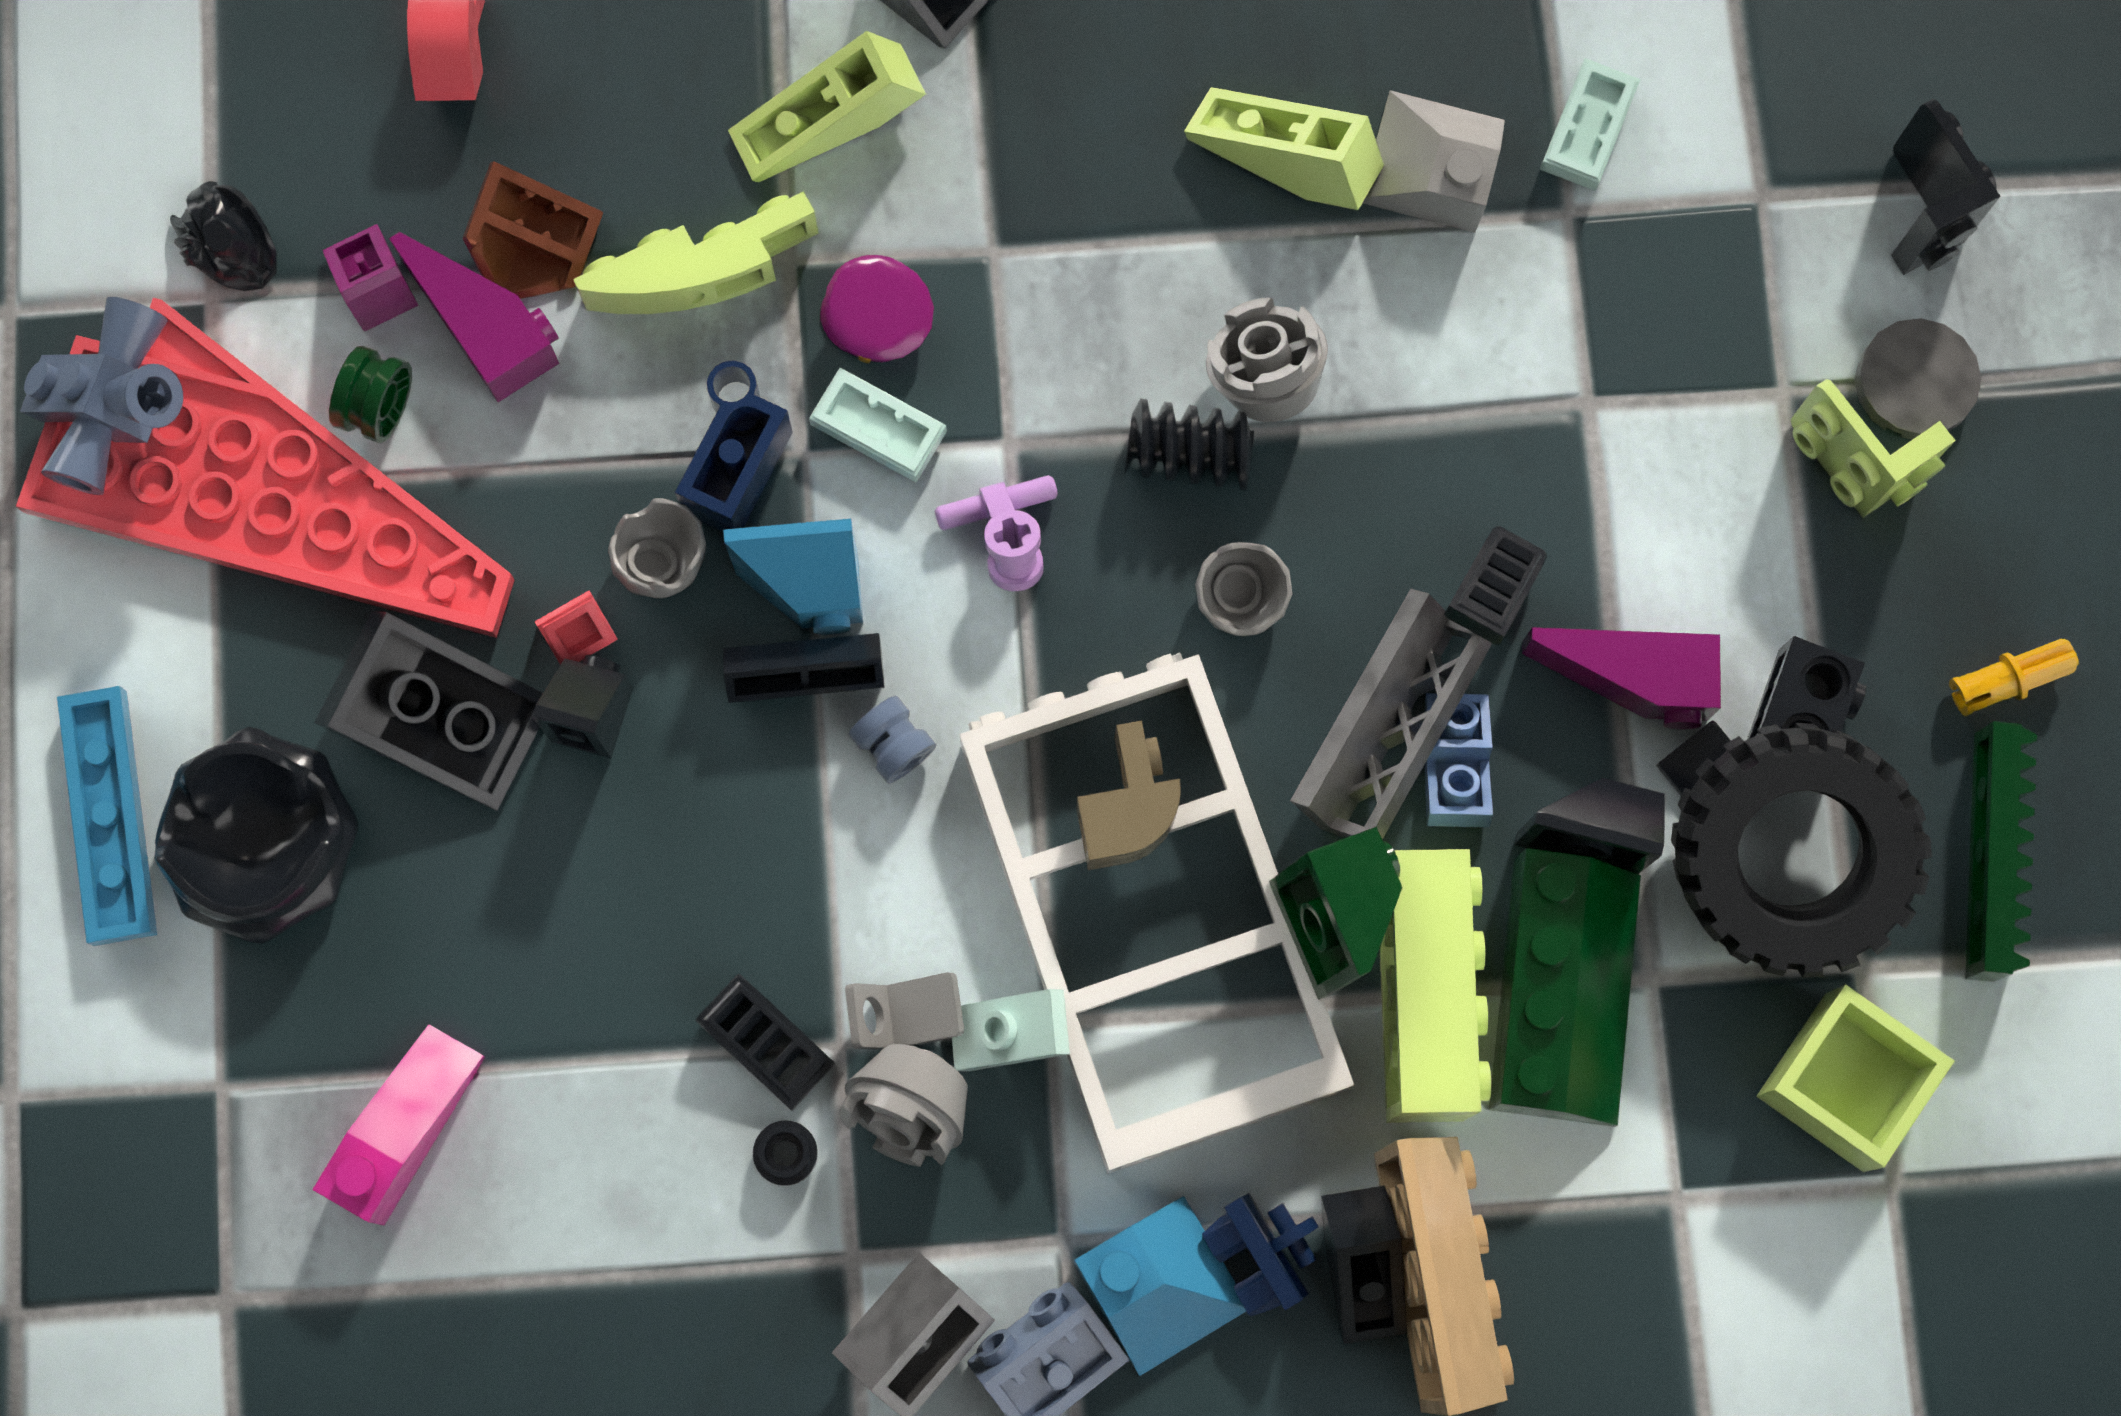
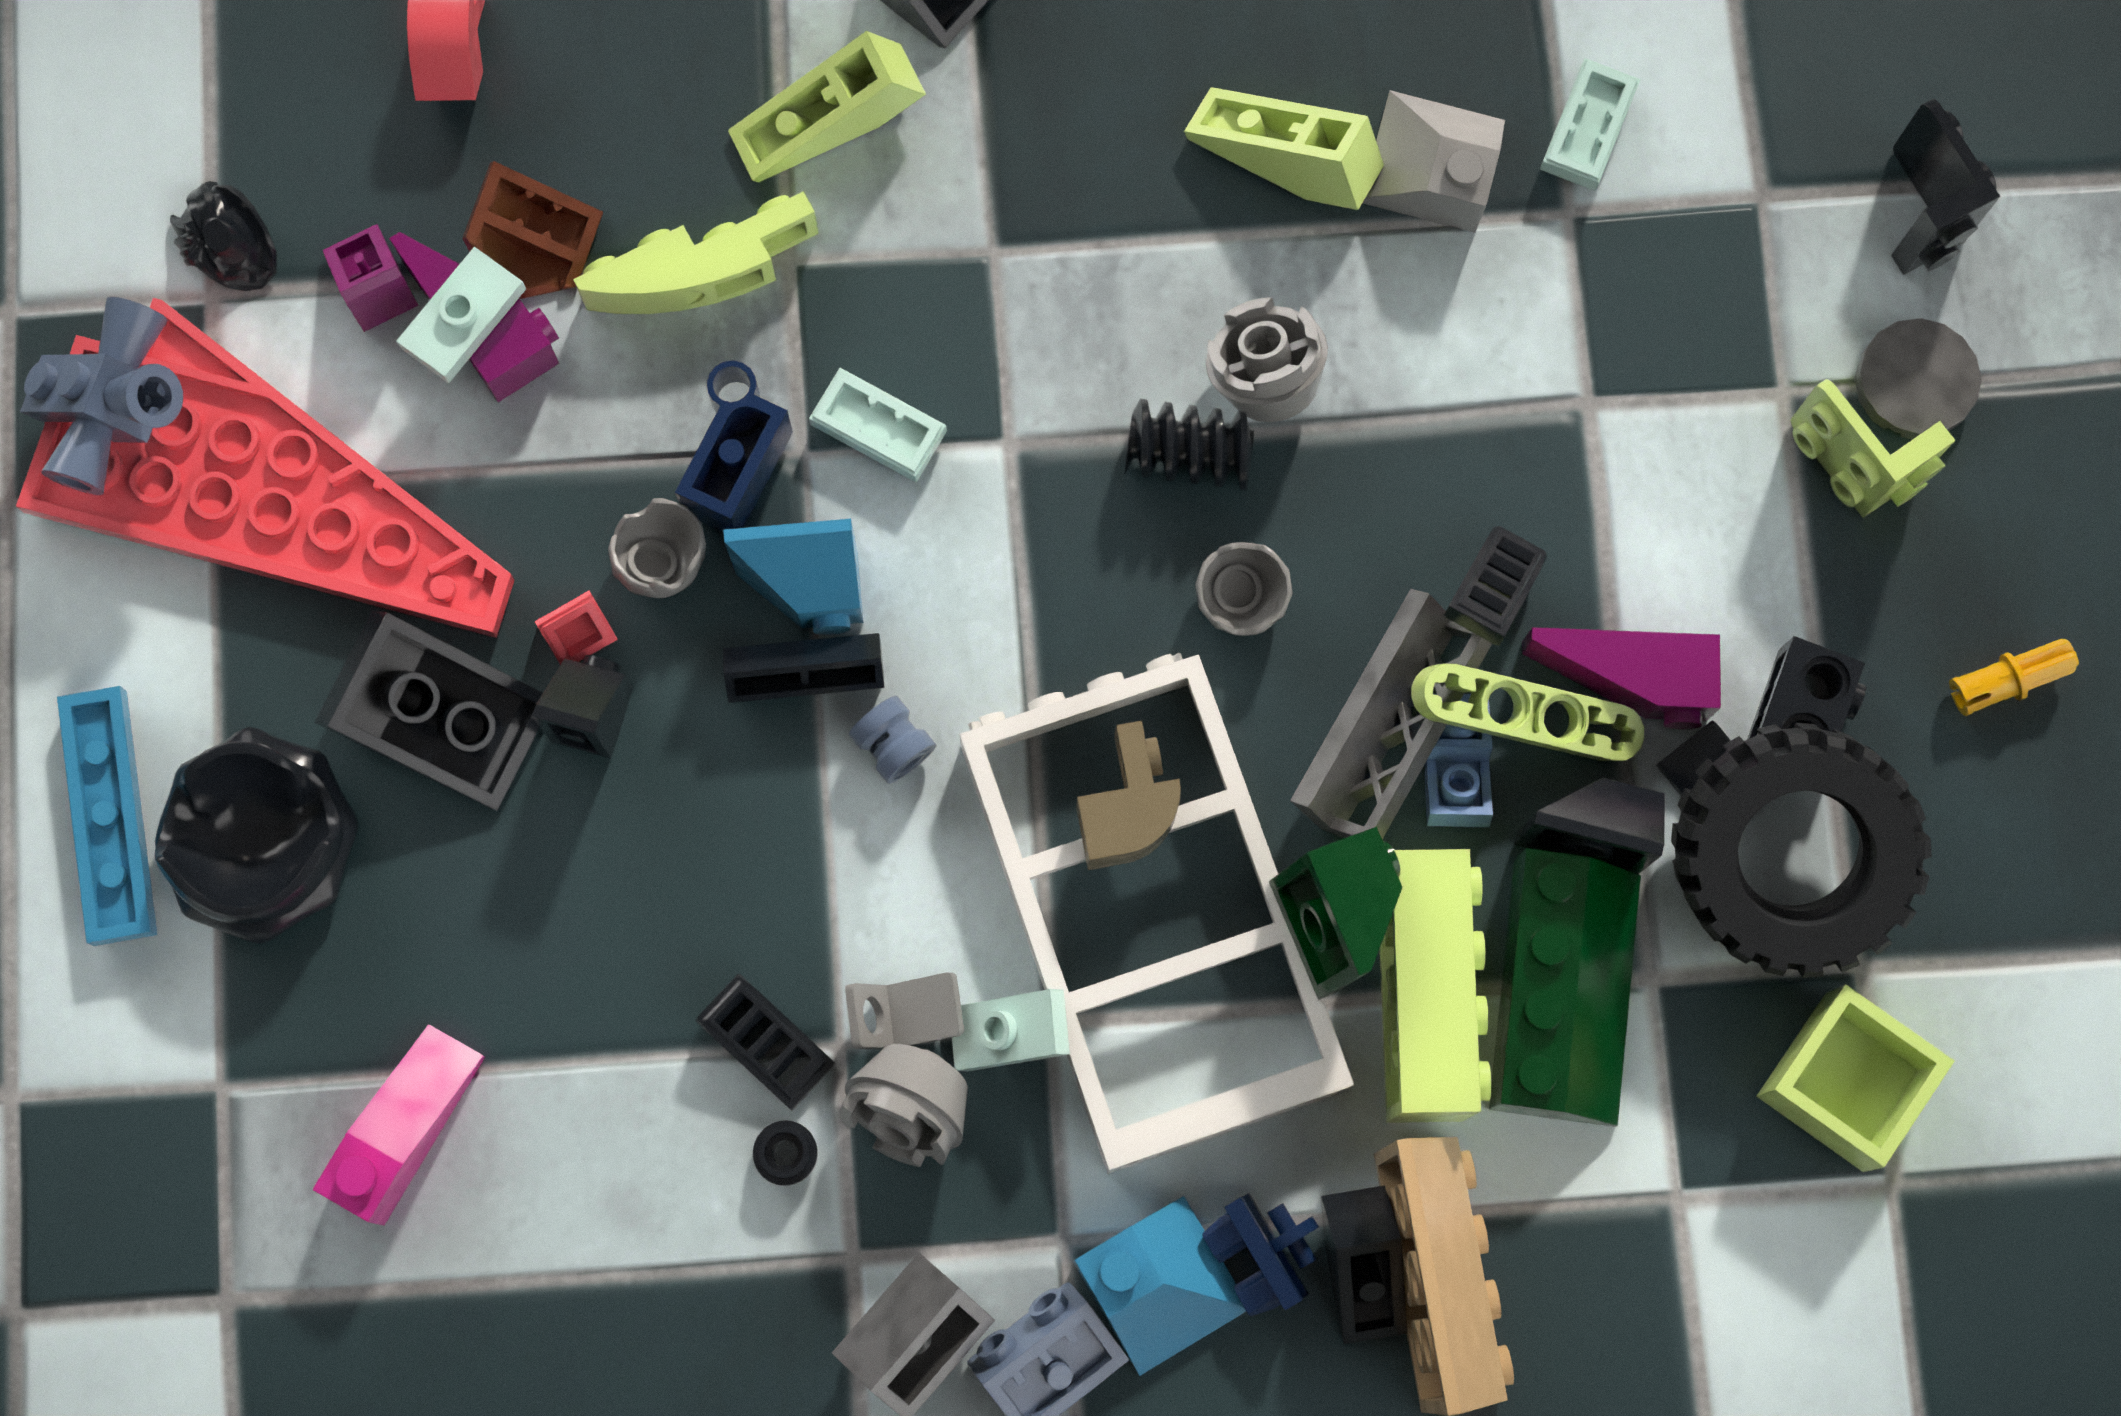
(370, 394): dark green wheel -> none
(461, 314): none -> light aqua plate
(877, 309): magenta piece -> none
(1010, 534): lavender piece -> none
(1529, 707): none -> yellowish green beam
(1995, 852): dark green gear -> none

